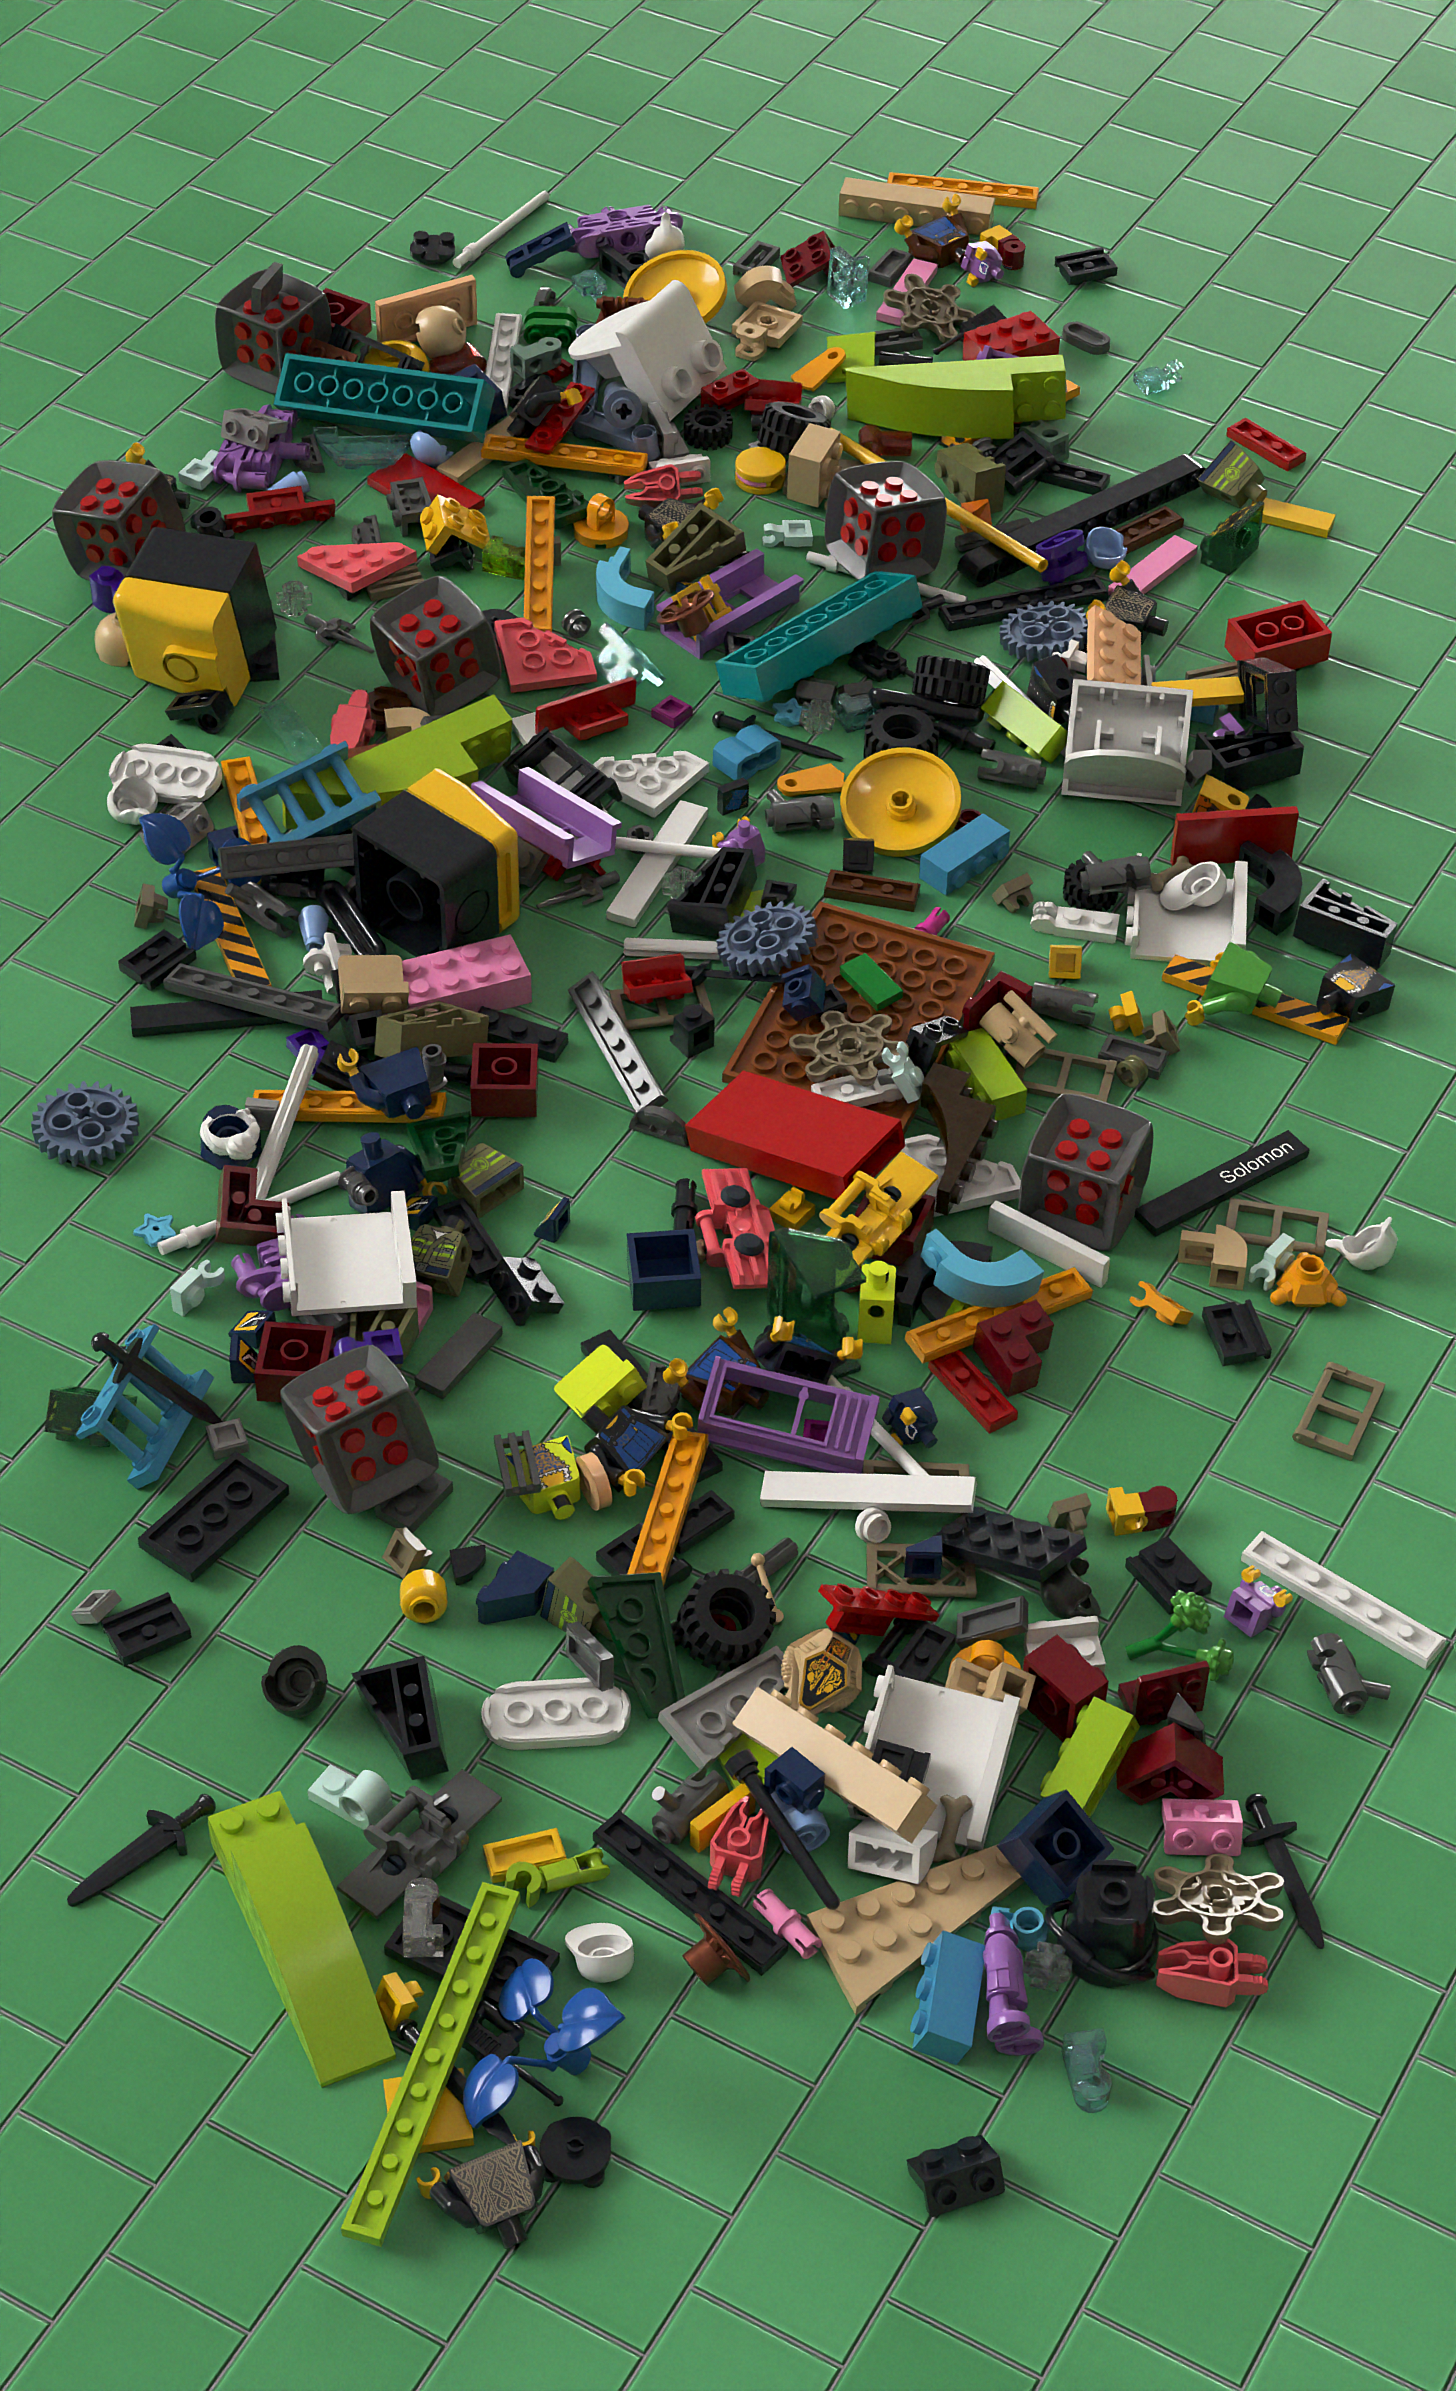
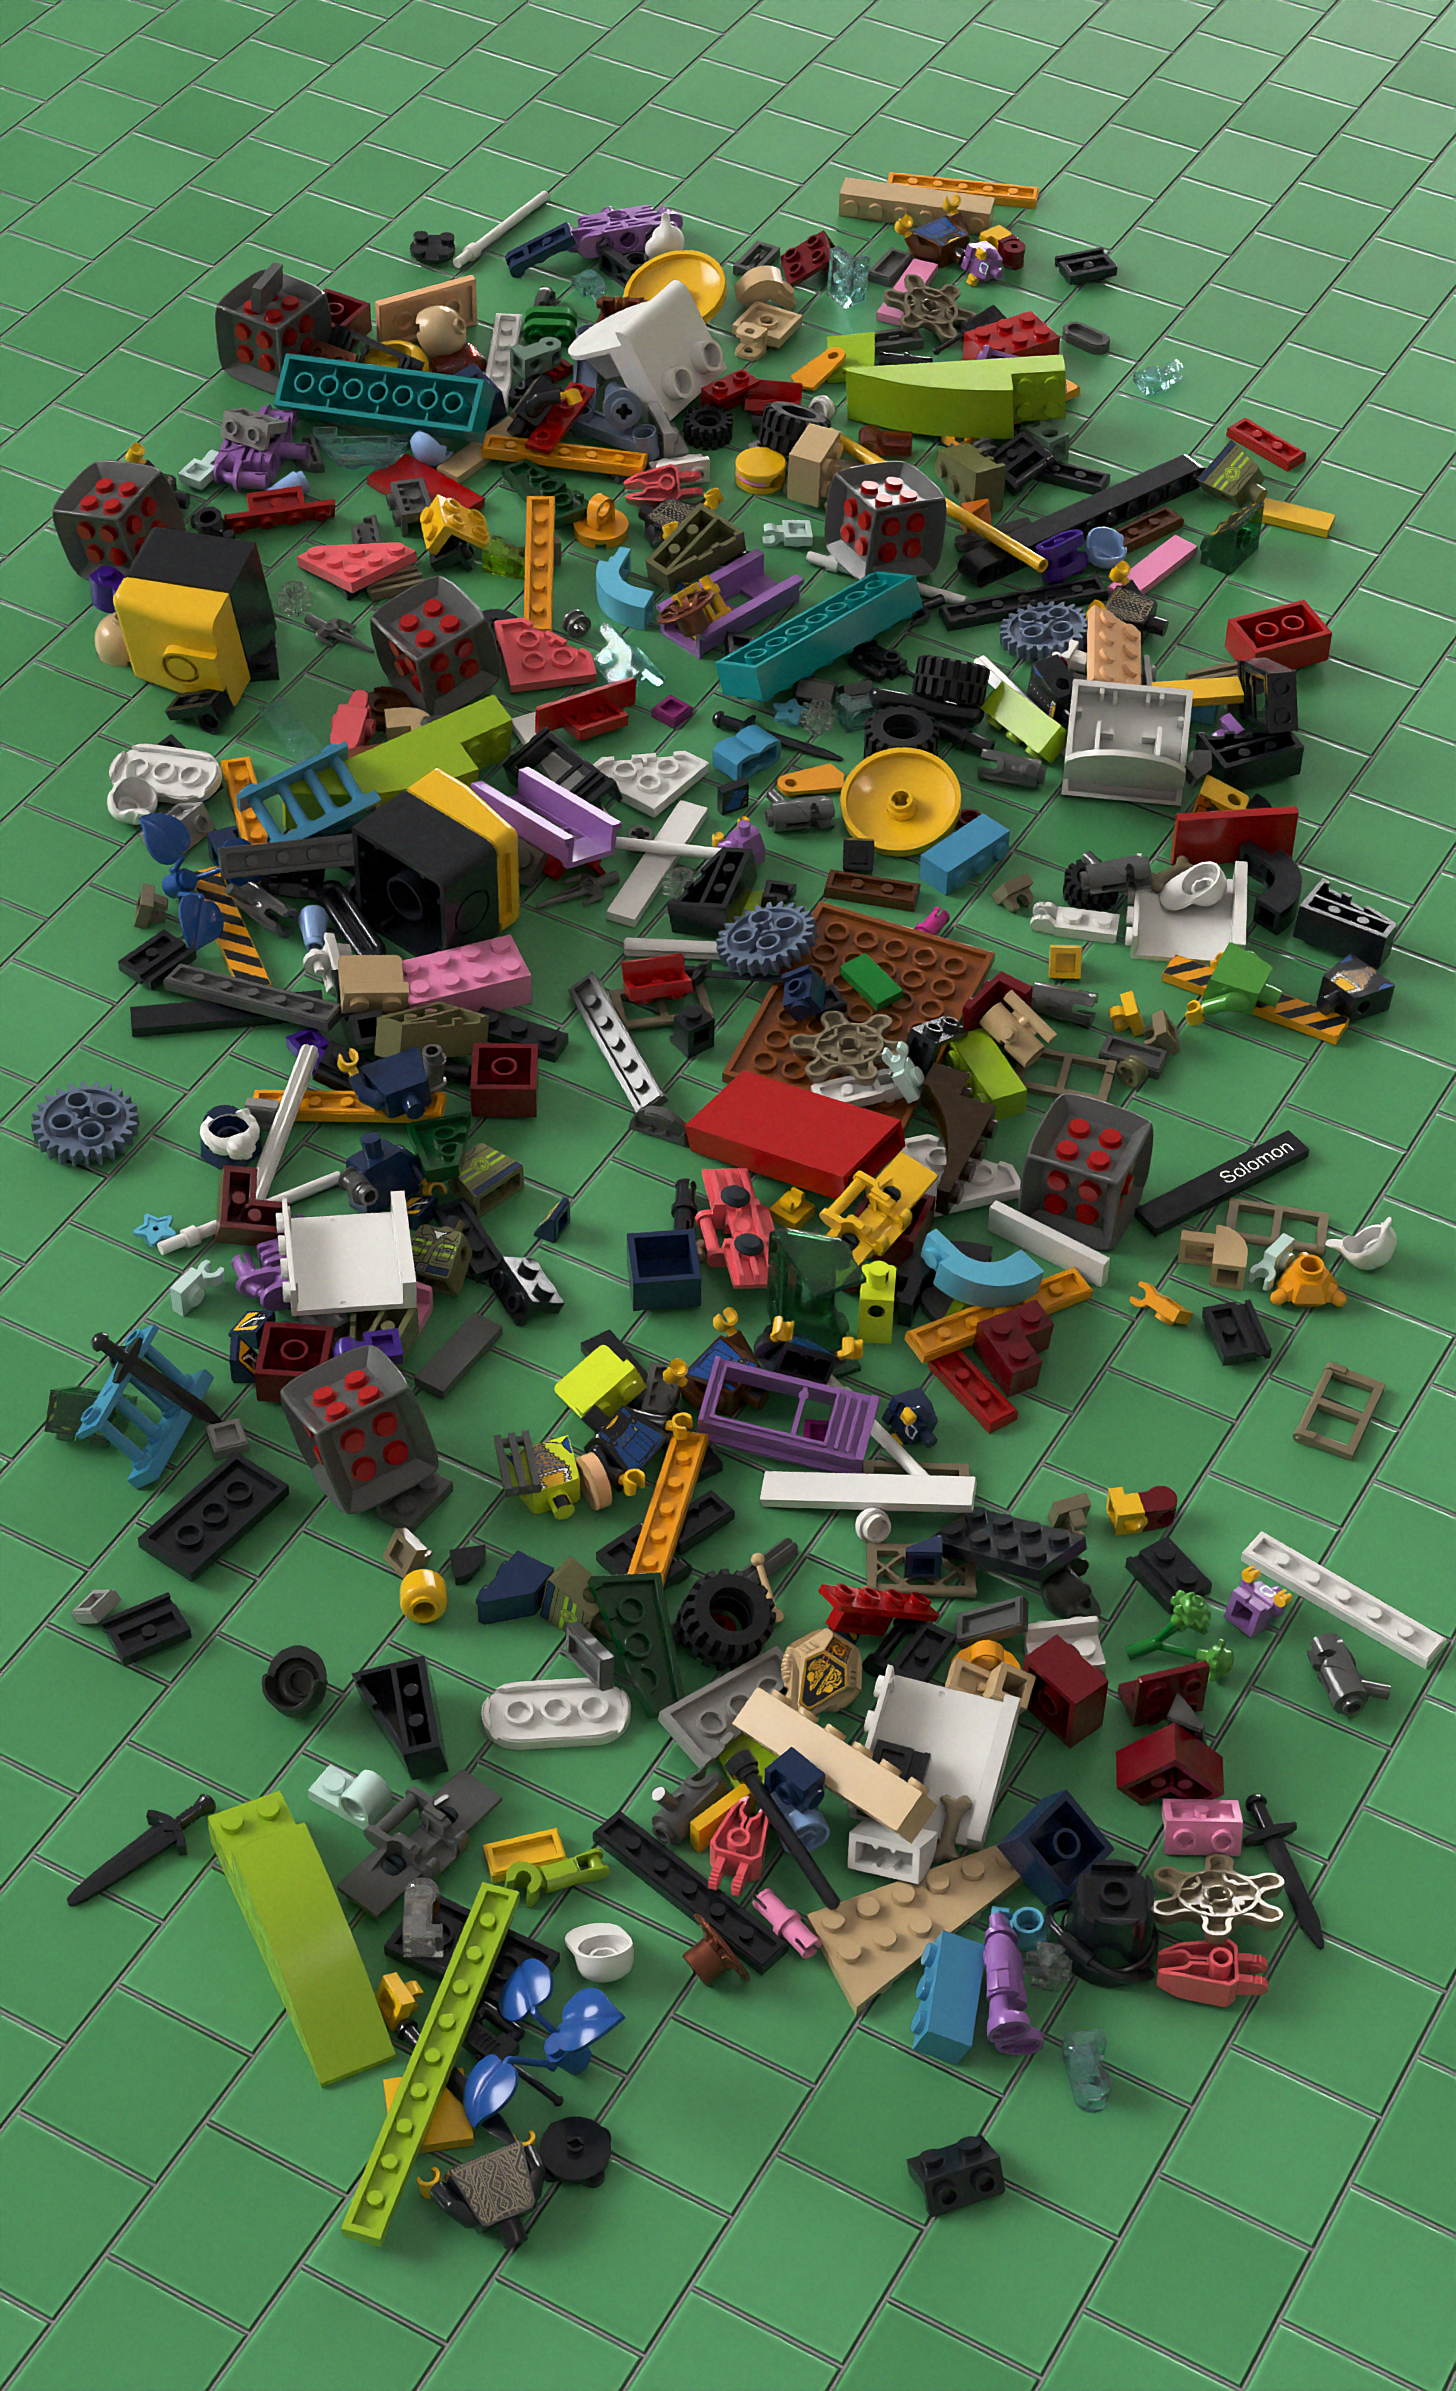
(1091, 1754): lime brick -> none

